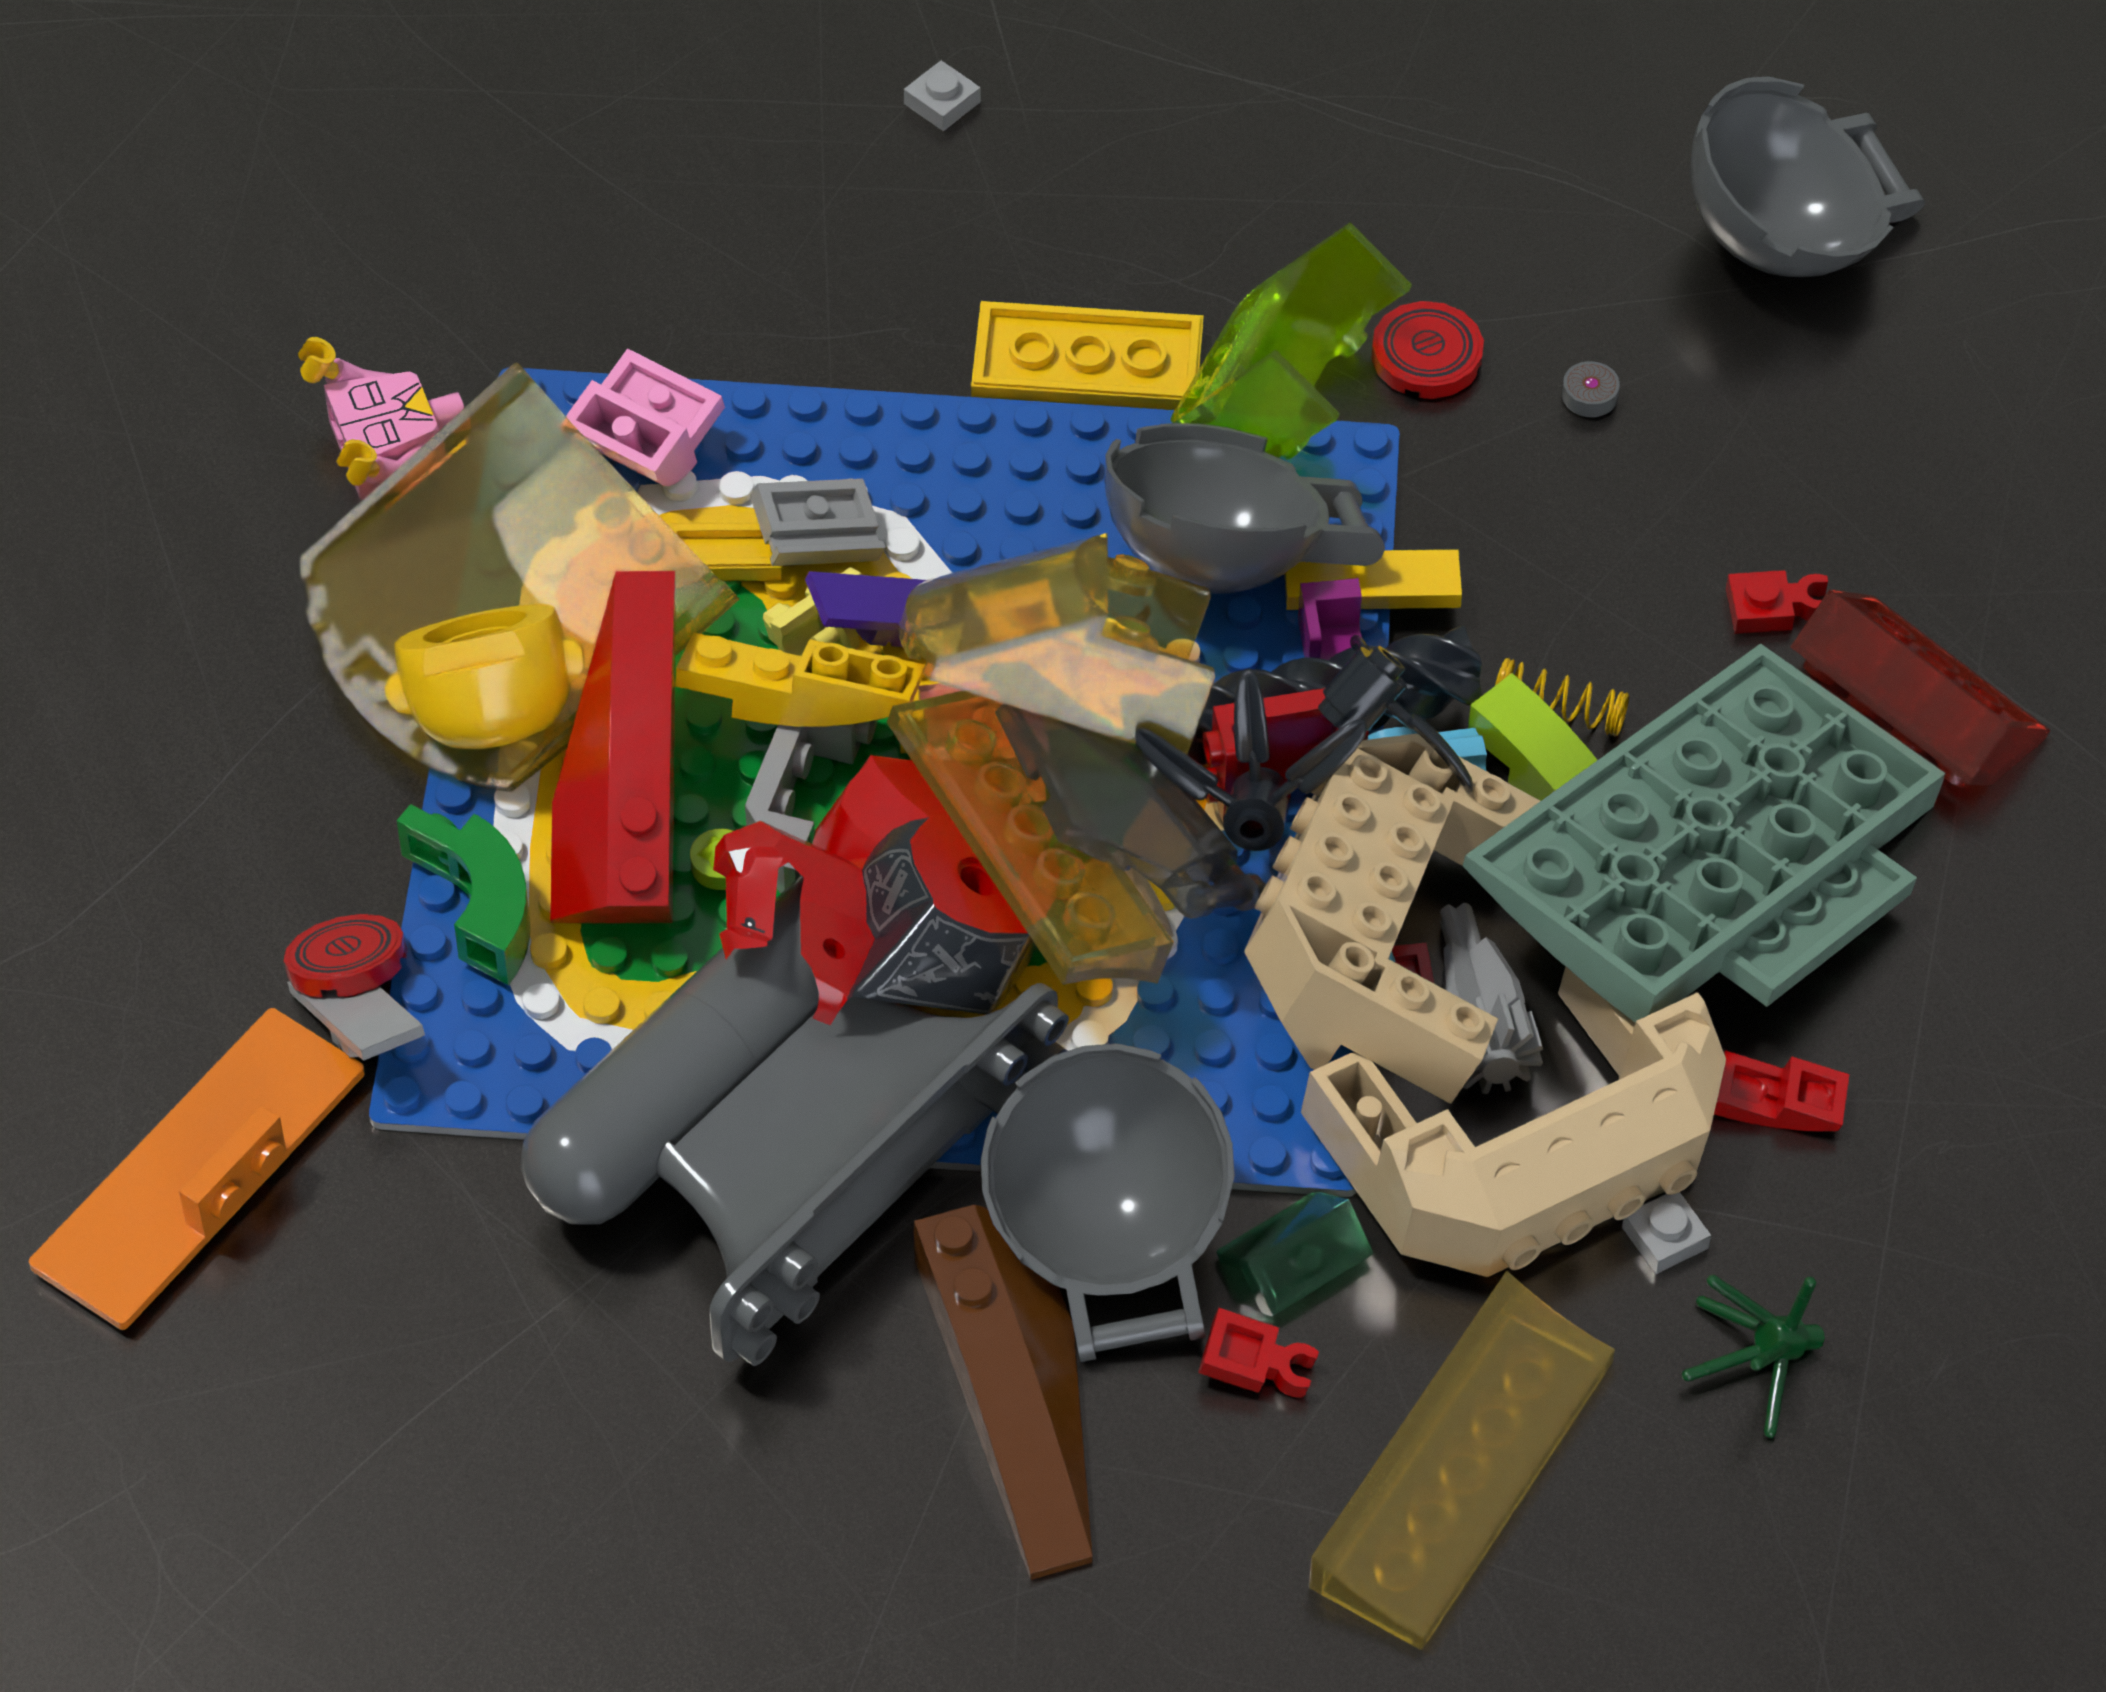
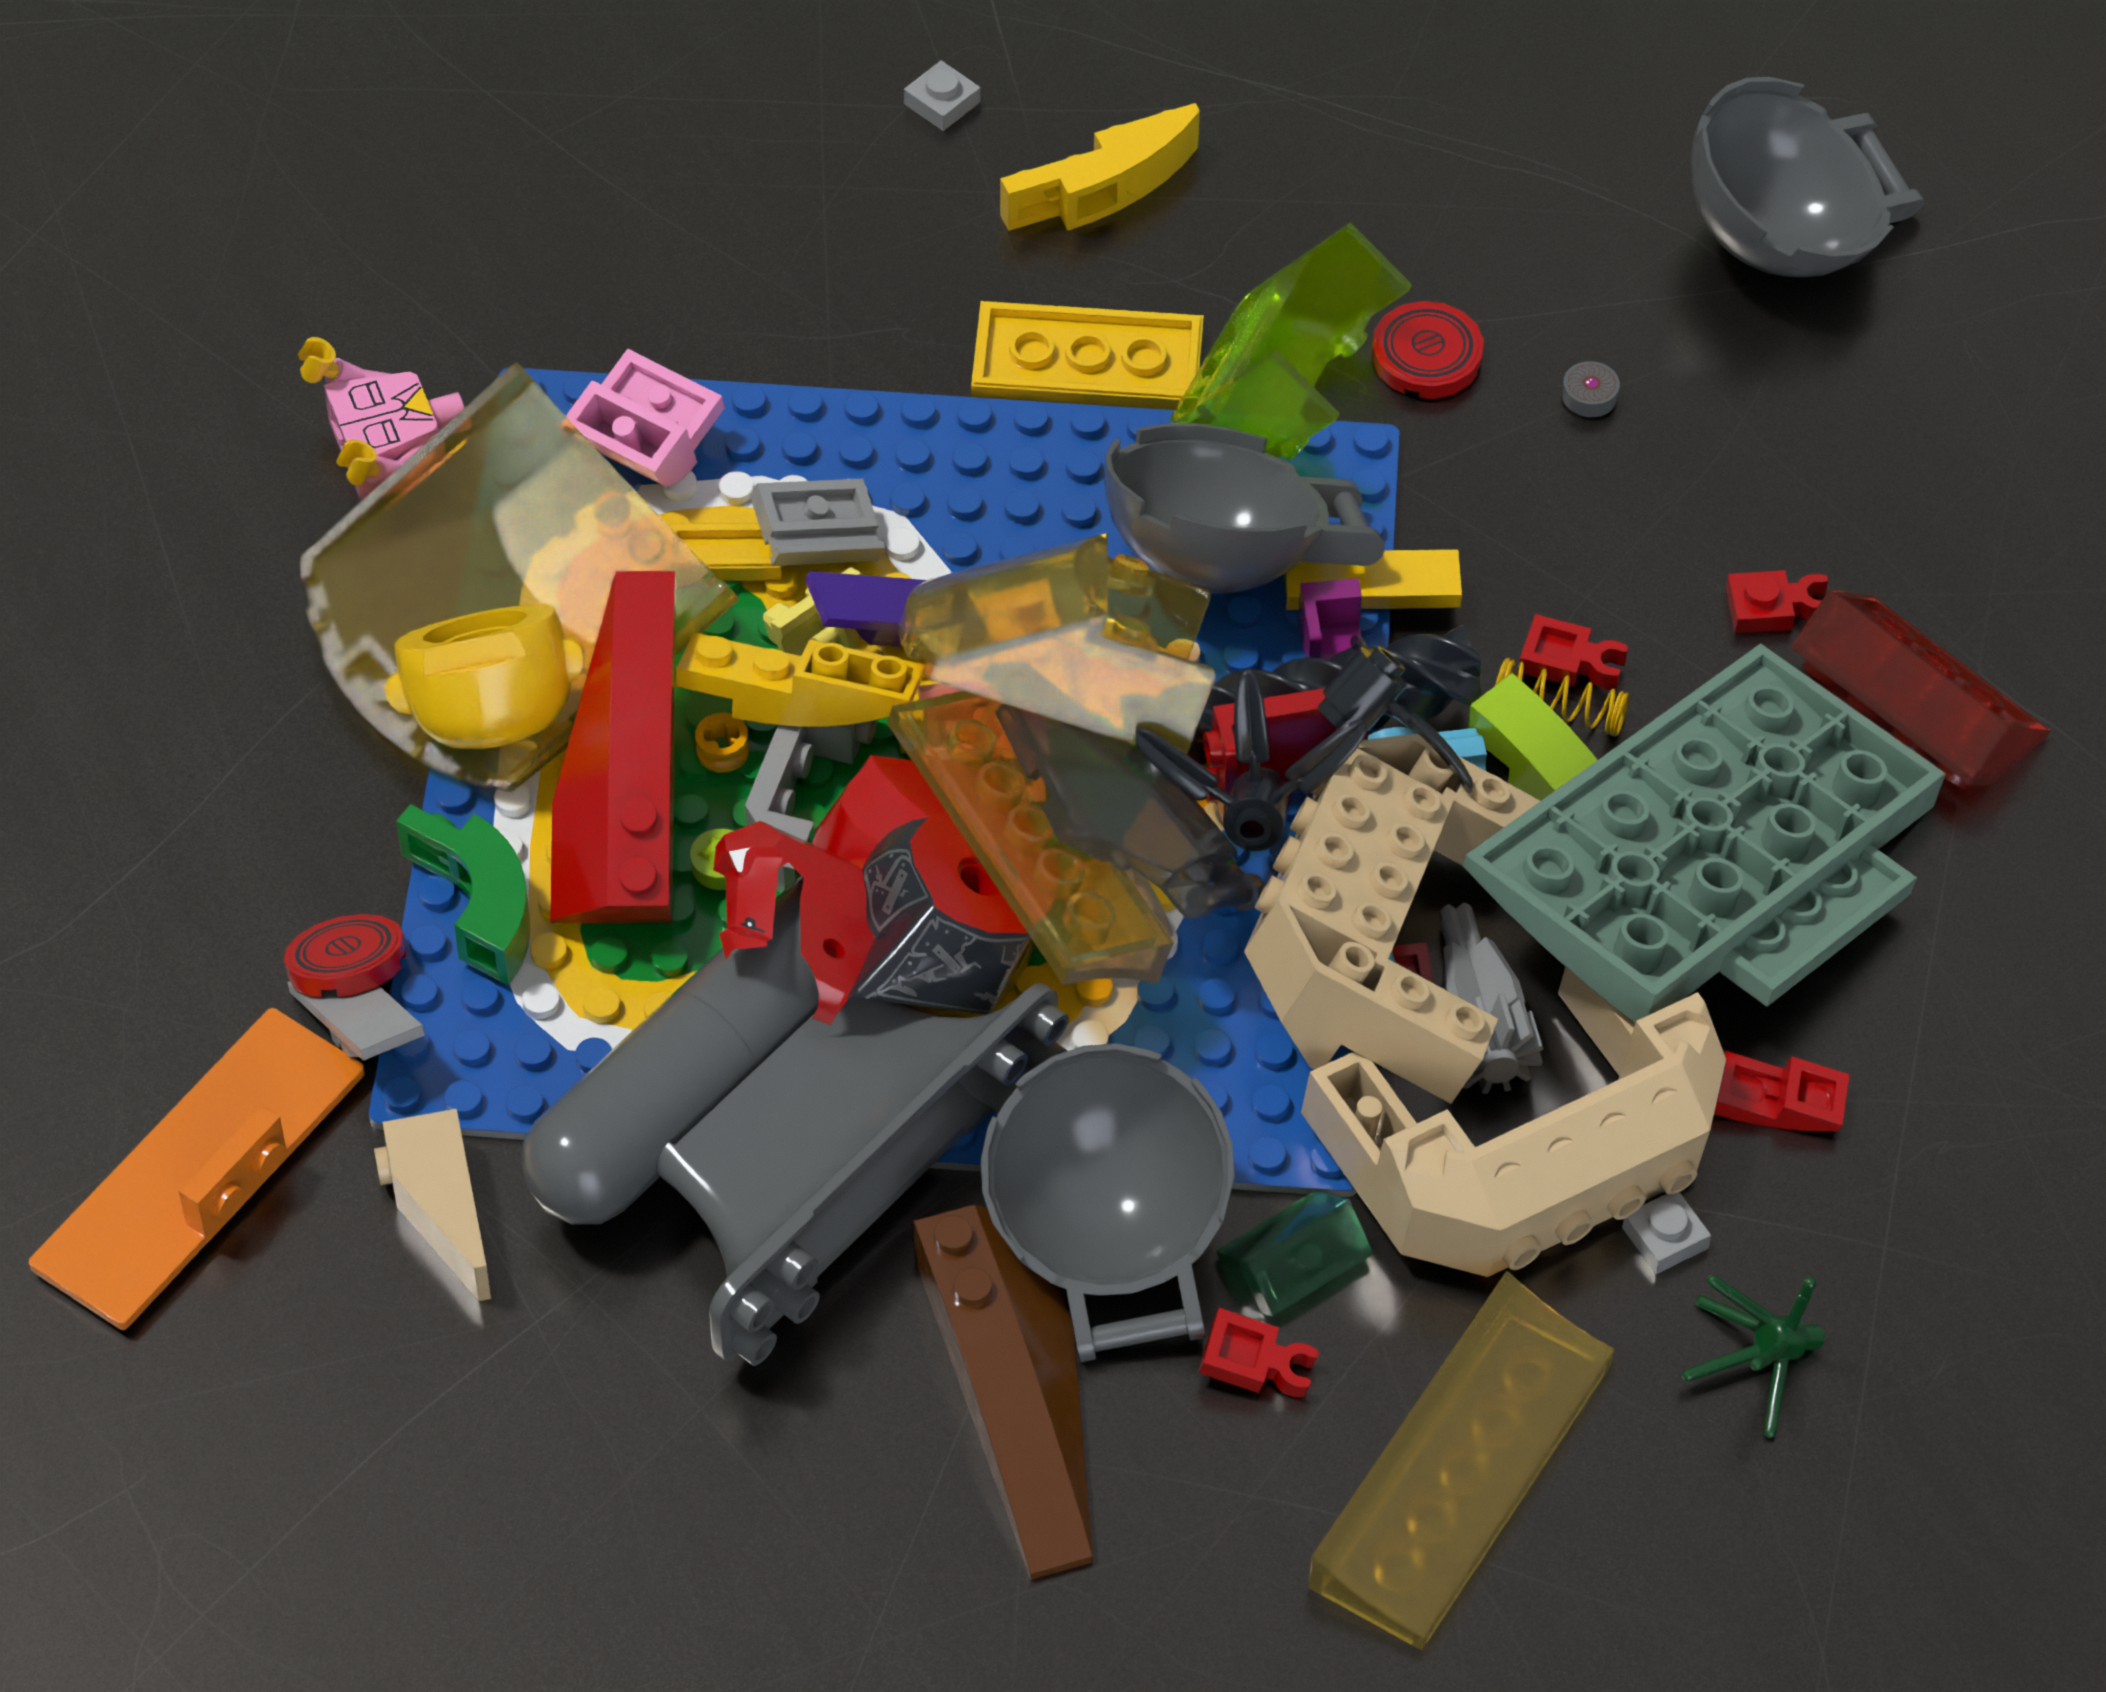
(435, 1192): none -> tan slope
(708, 750): none -> light orange bush
(1123, 168): none -> yellow slope
(1567, 650): none -> red plate

